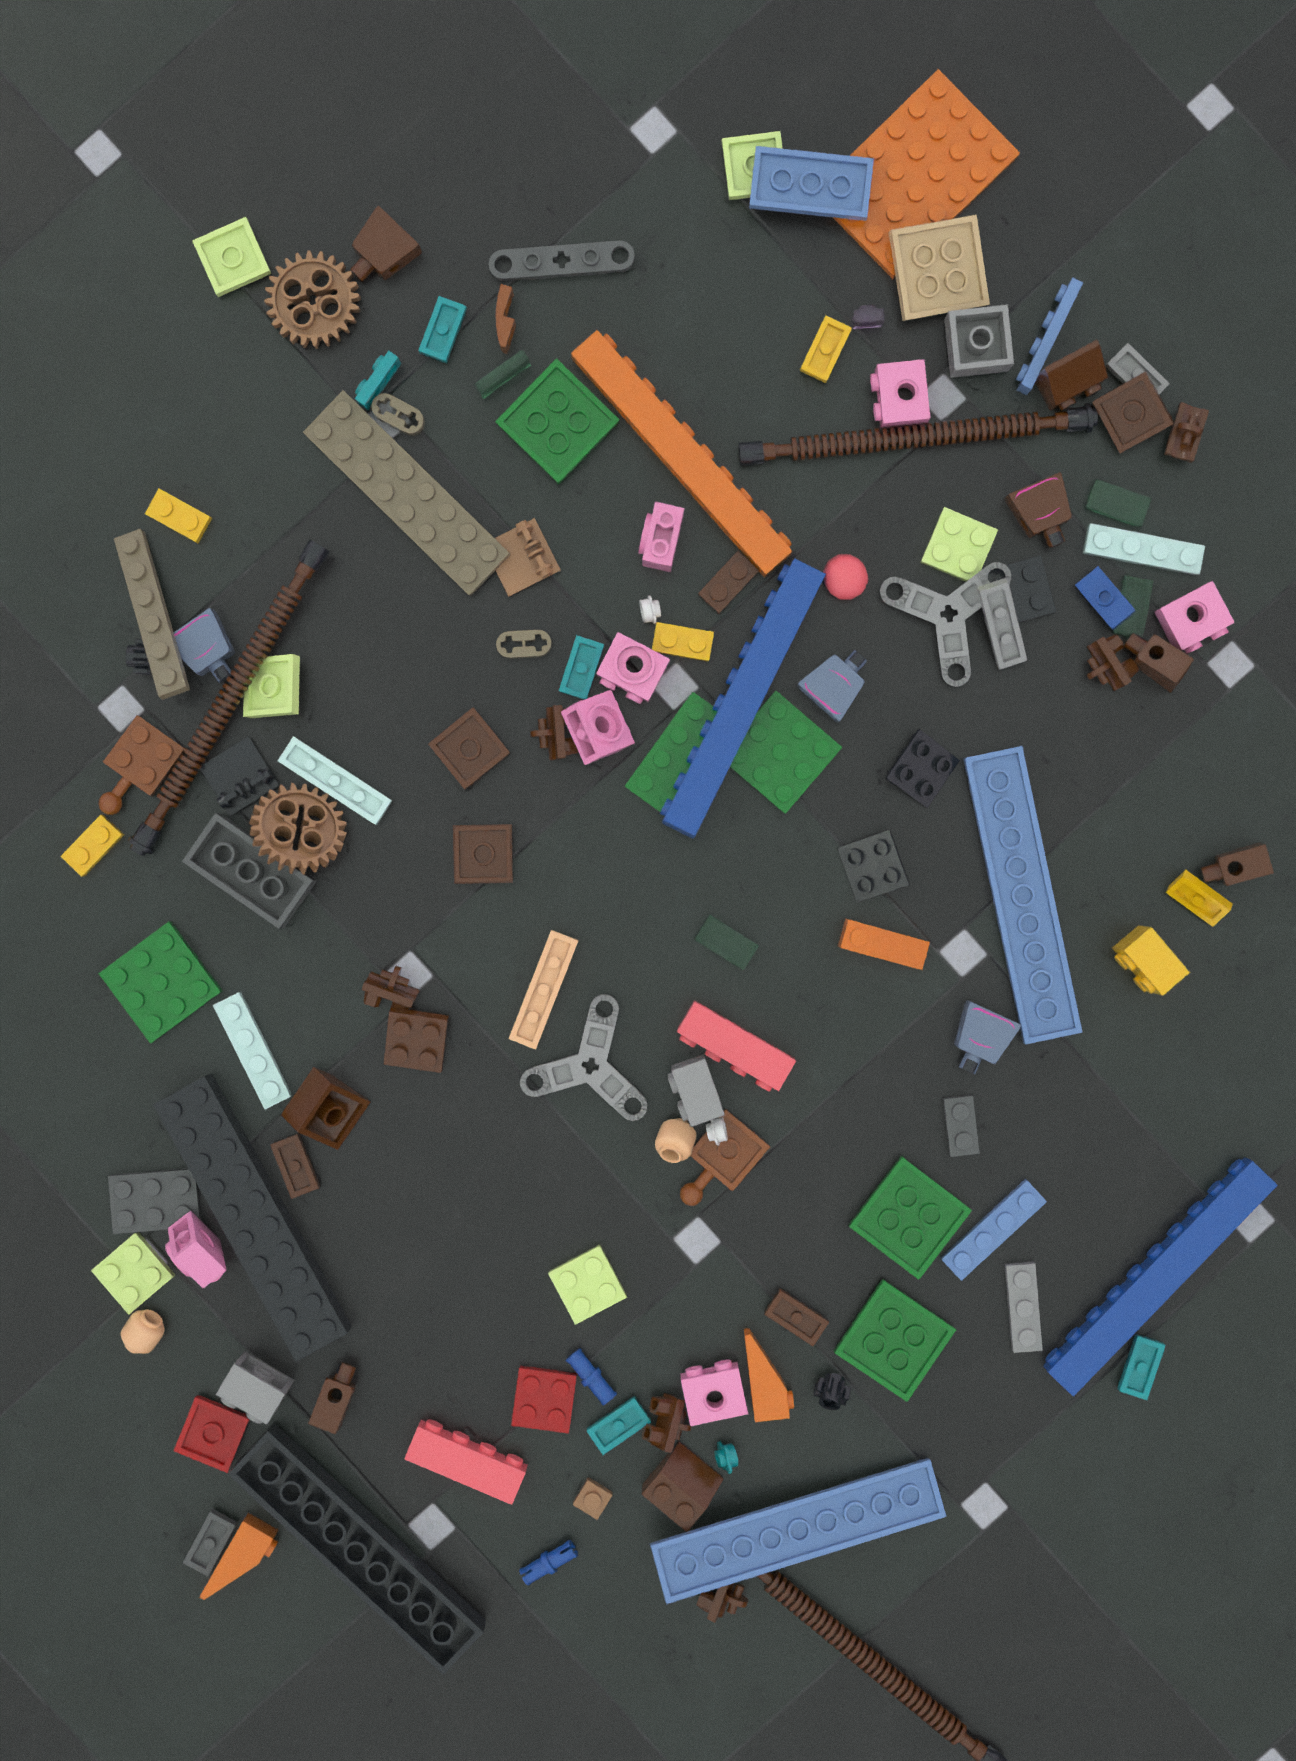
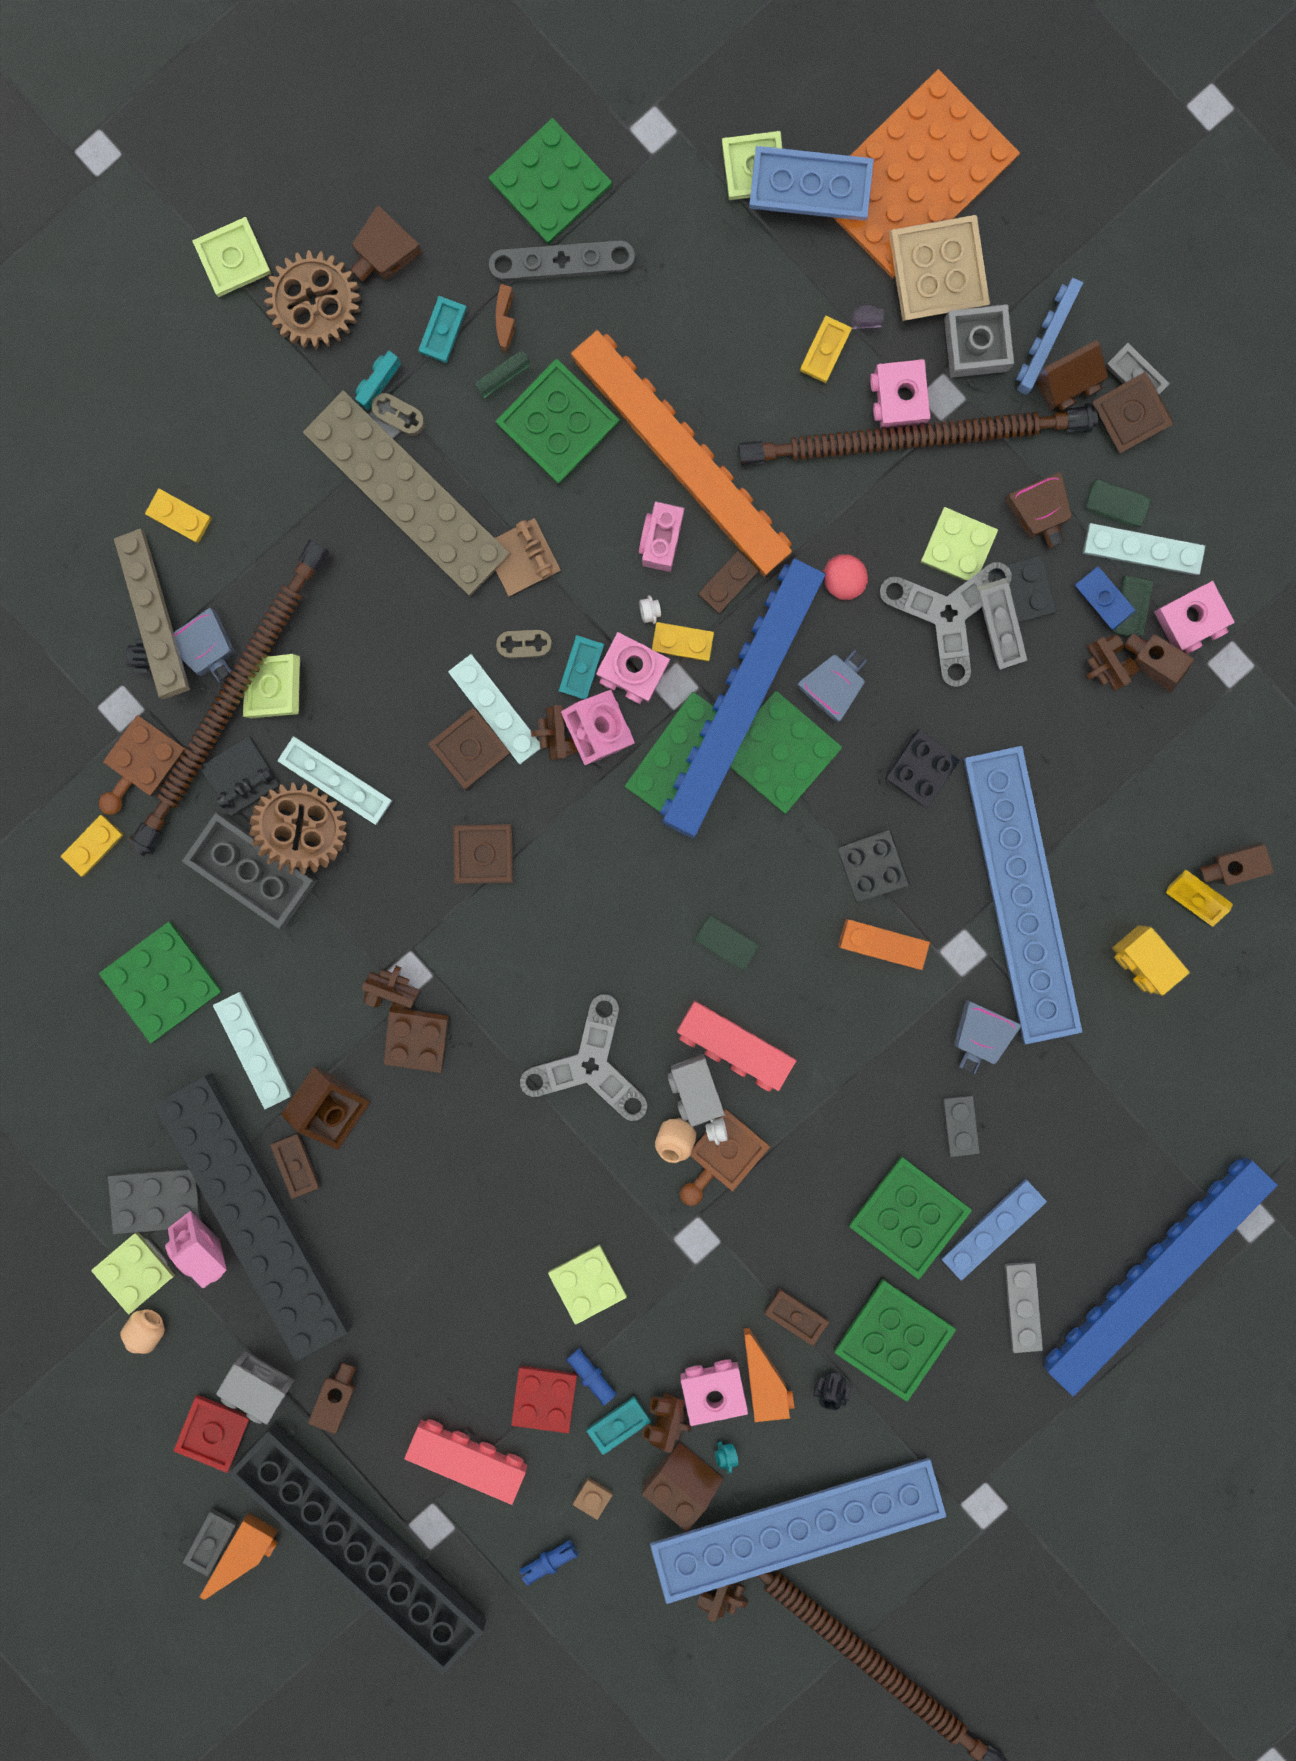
(495, 709): none -> light aqua plate
(543, 989): light nougat plate -> none
(550, 181): none -> green plate
(1141, 1366): teal plate -> none
(1186, 432): reddish brown hips -> none

